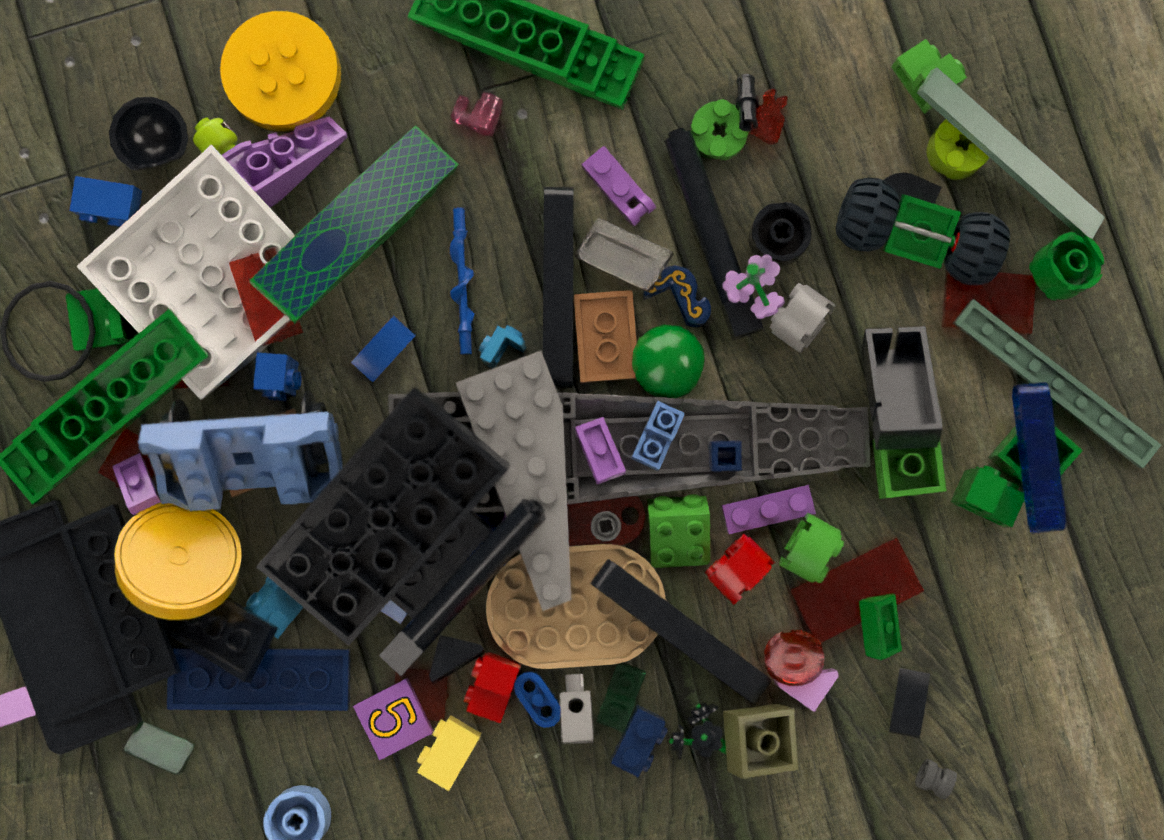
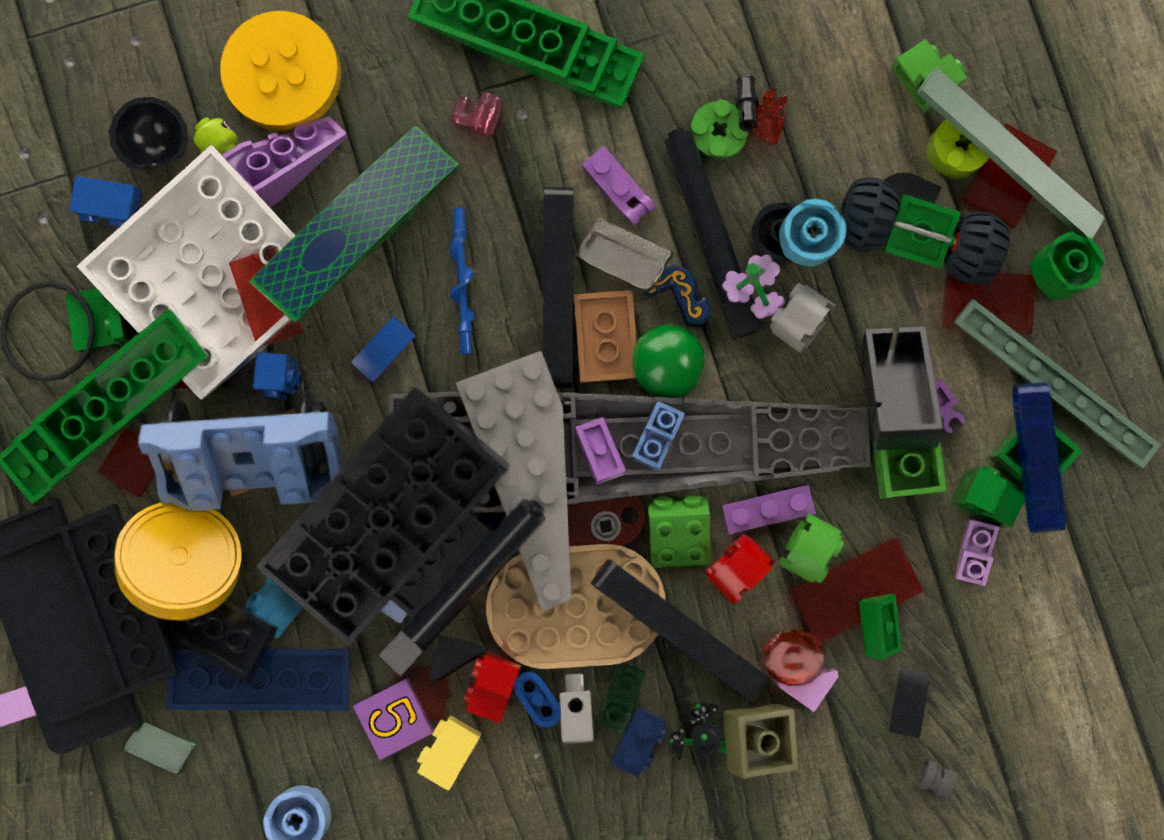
(136, 484): medium lavender plate -> none
(494, 347): dark azure bracket -> none
(725, 455): dark blue brick -> none
(826, 224): none -> medium azure brick
(946, 402): none -> medium lavender plate
(976, 551): none -> lavender slope
(997, 191): none -> clear red tile

